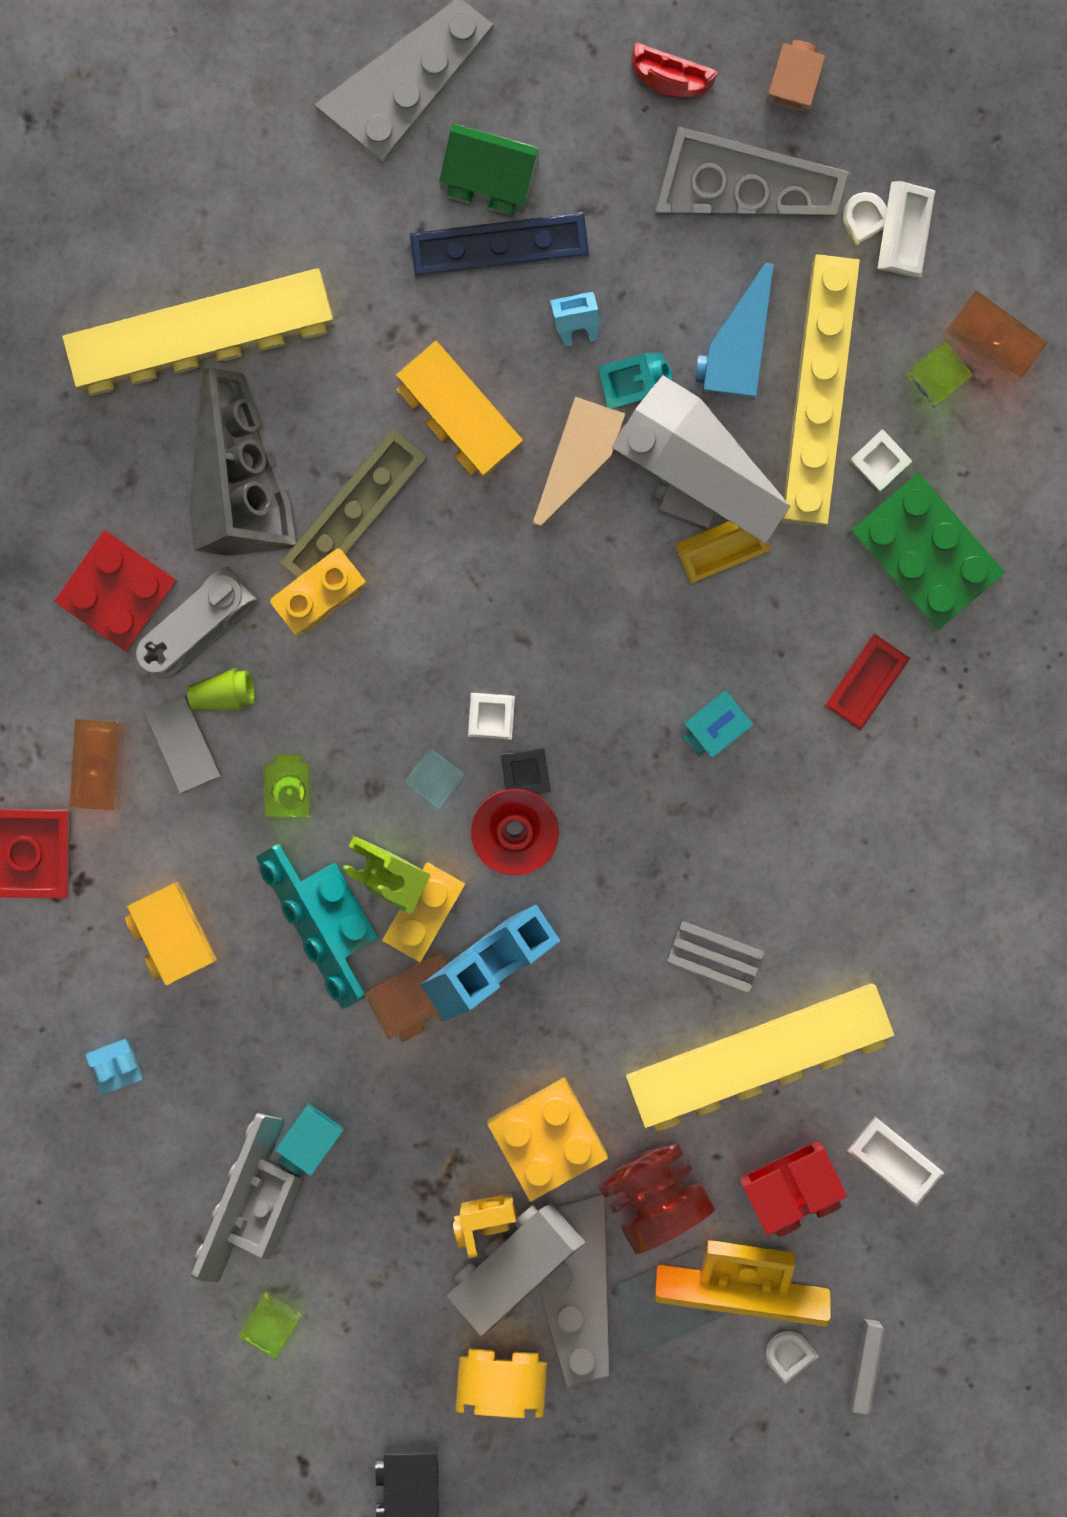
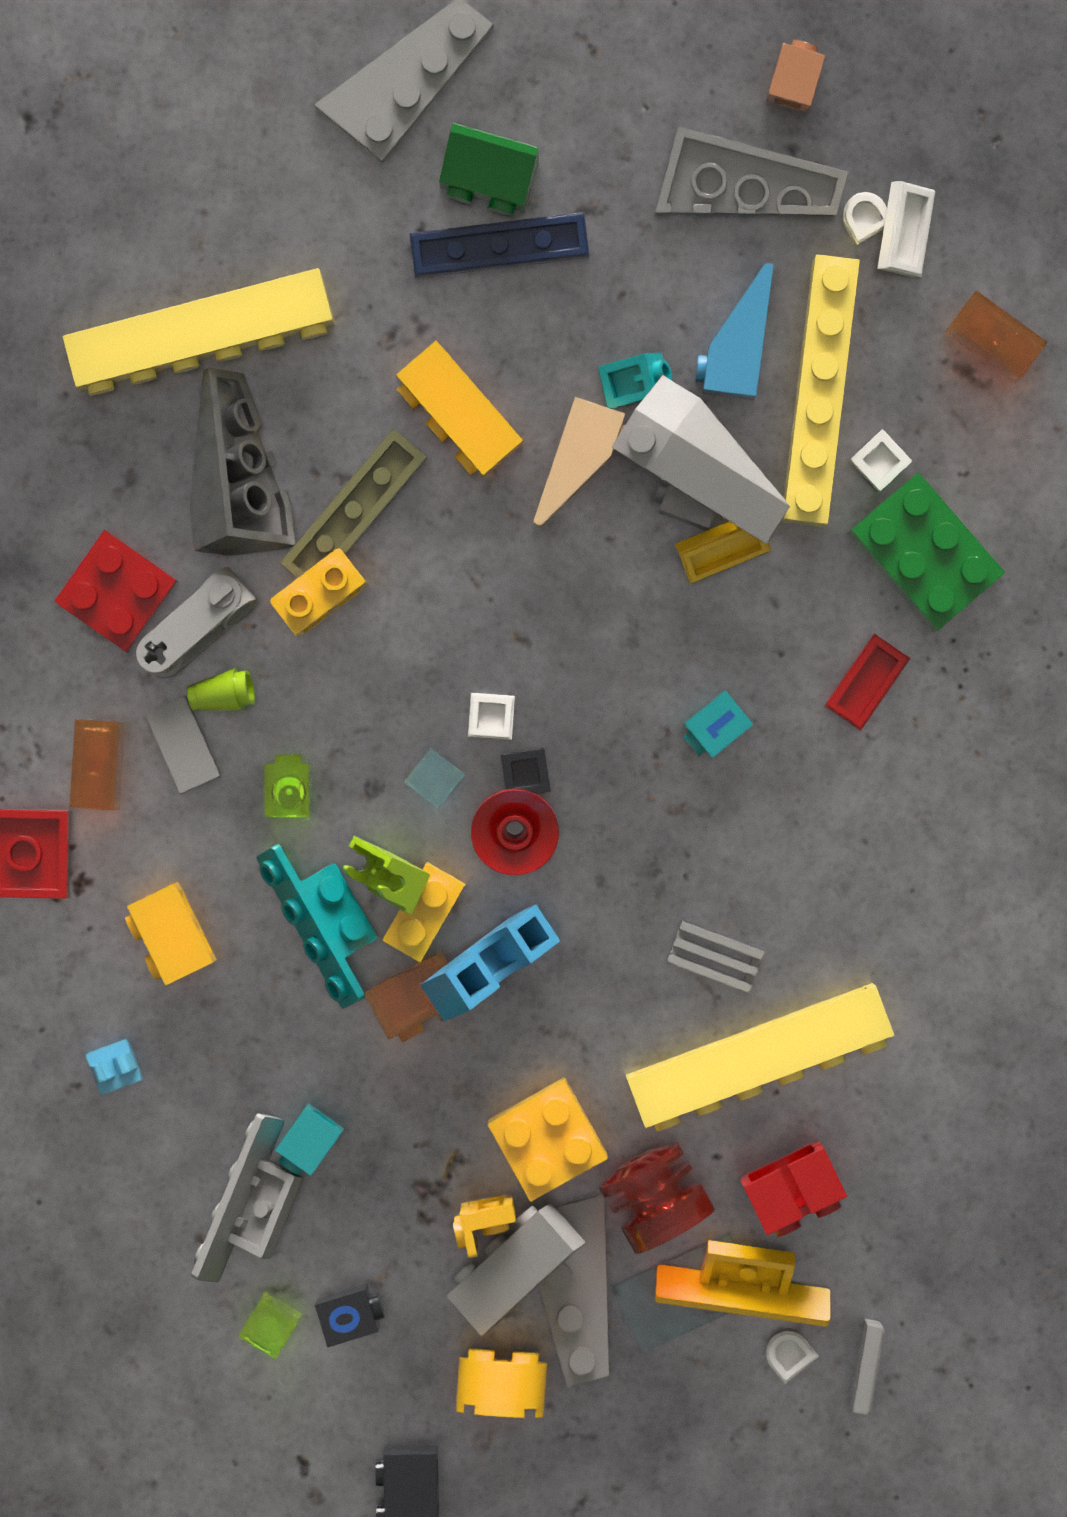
(349, 1314): none -> black brick
(574, 314): medium azure tile -> none
(671, 74): red plate -> none
(895, 1161): white tile -> none
(939, 374): clear neon green brick -> none

